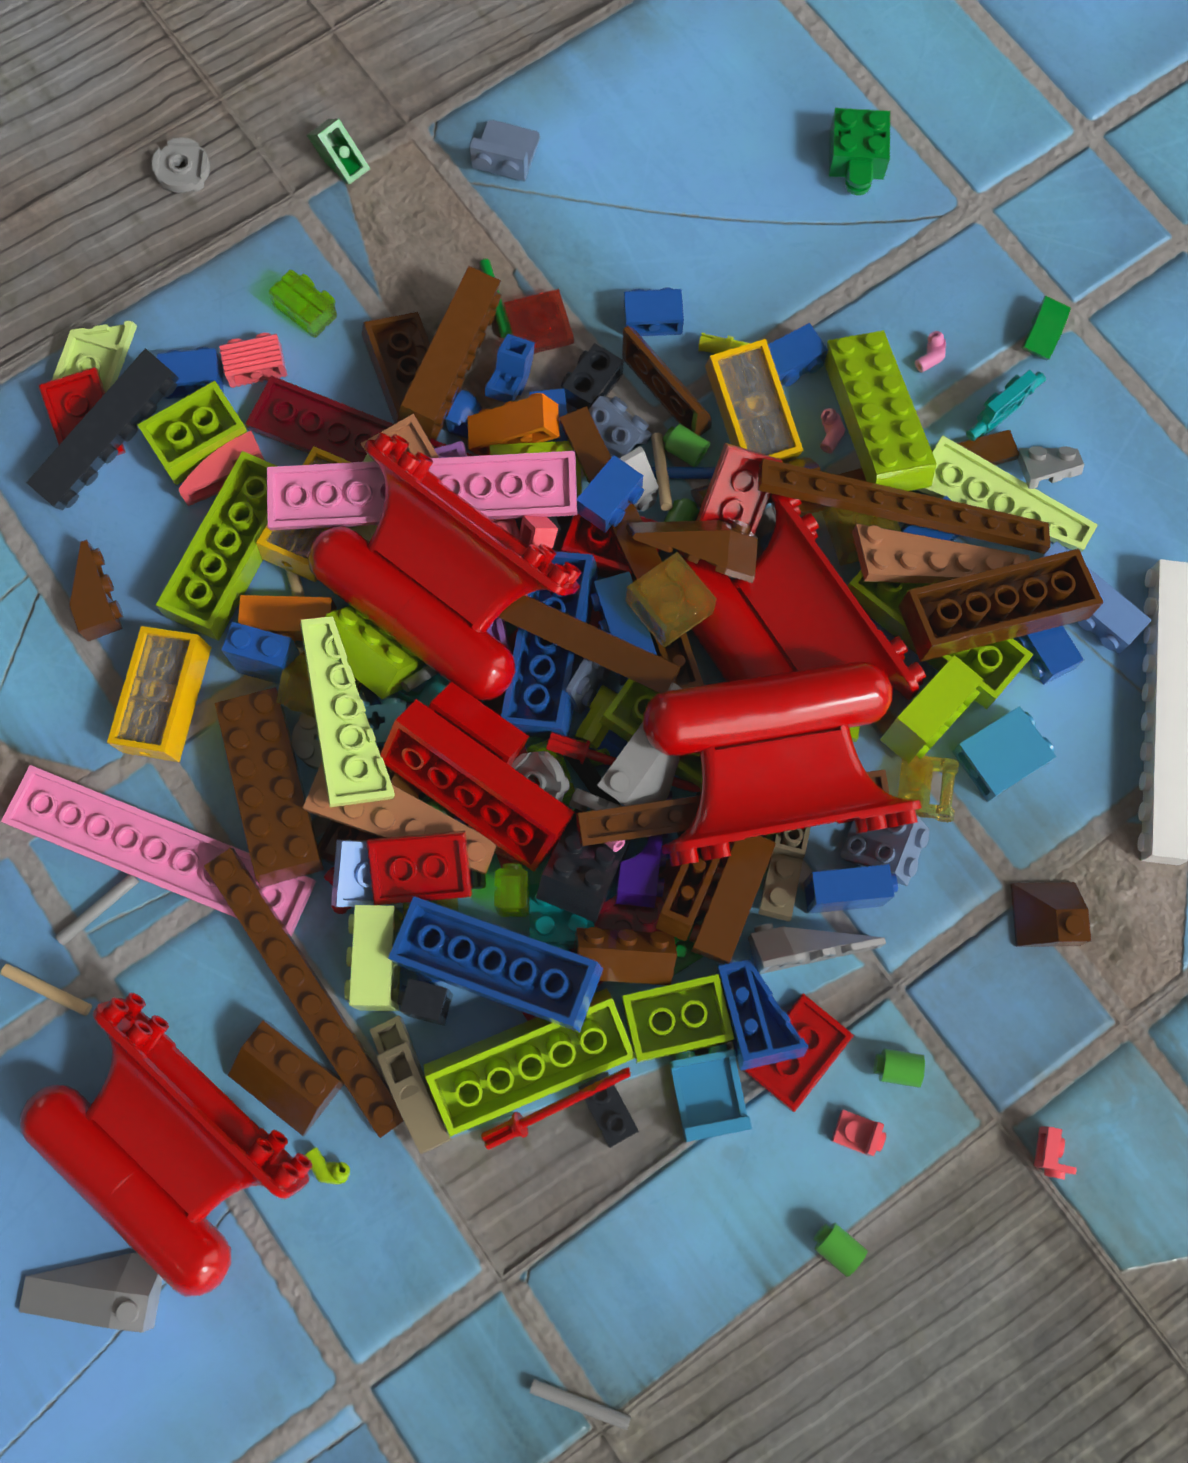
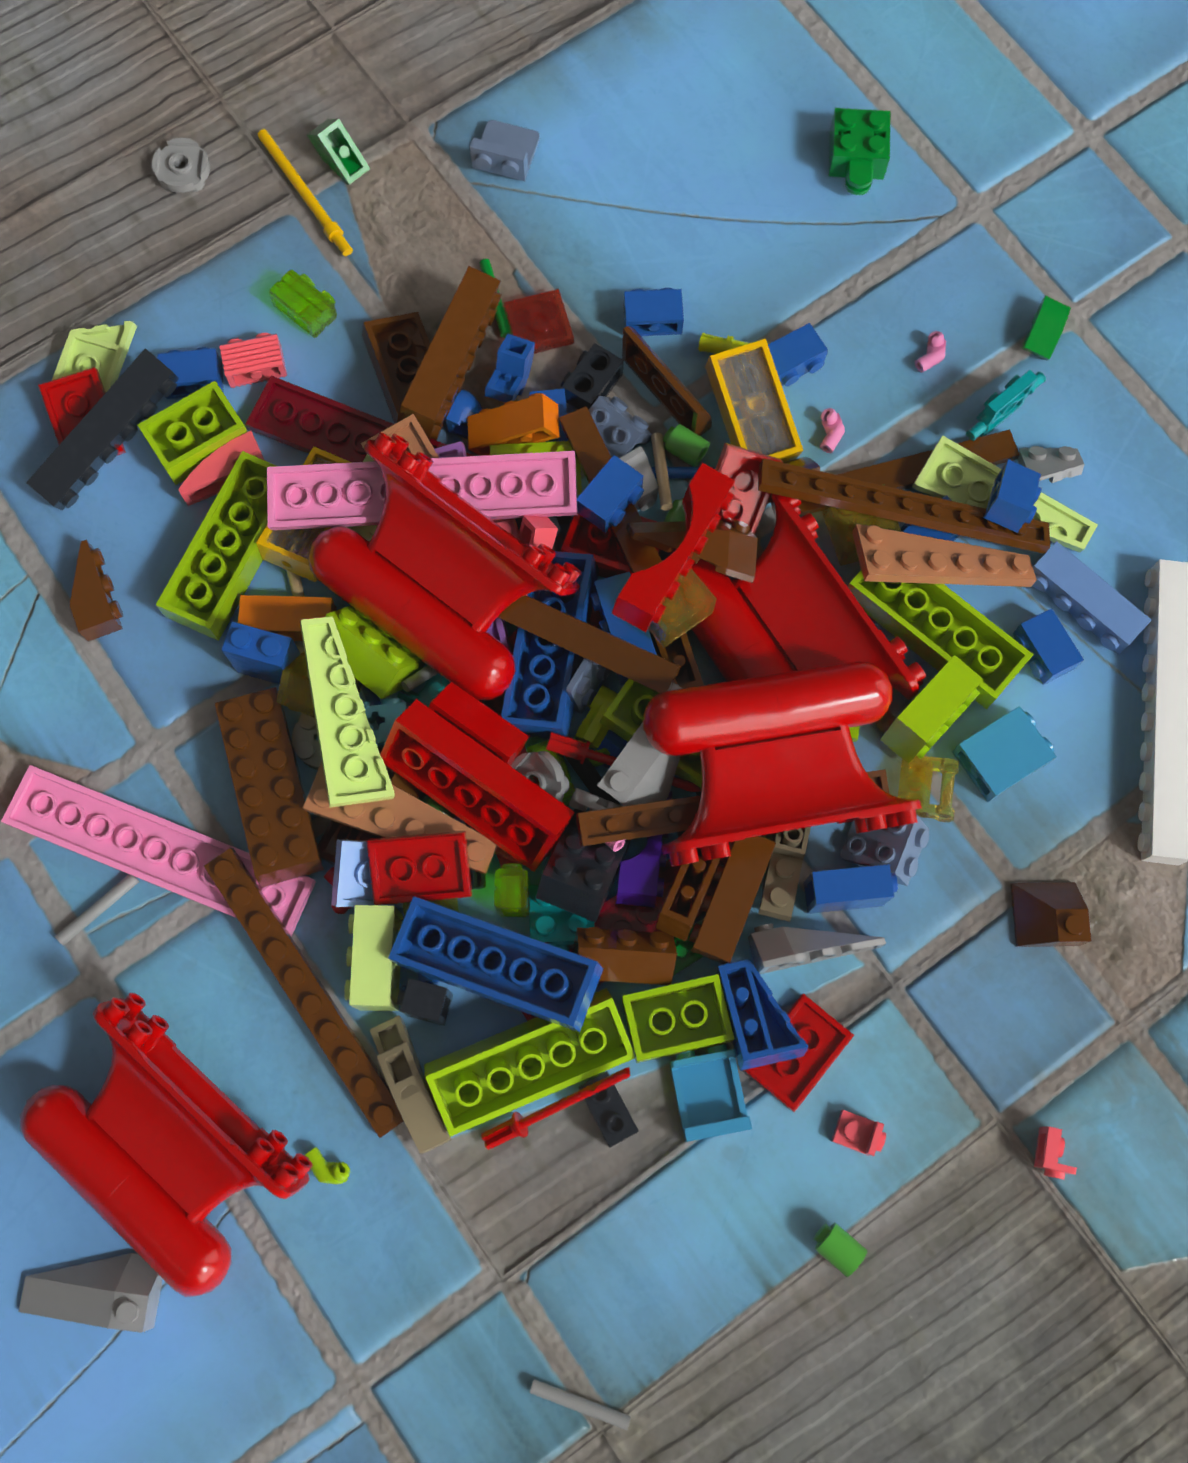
(46, 989): tan bar -> none
(159, 694): brick -> none
(284, 1077): reddish brown slope -> none
(331, 228): none -> yellow bar
(647, 589): none -> red arch
(879, 412): lime brick -> none
(900, 1067): bright green brick -> none
(999, 604): reddish brown brick -> none
(1013, 496): none -> blue brick

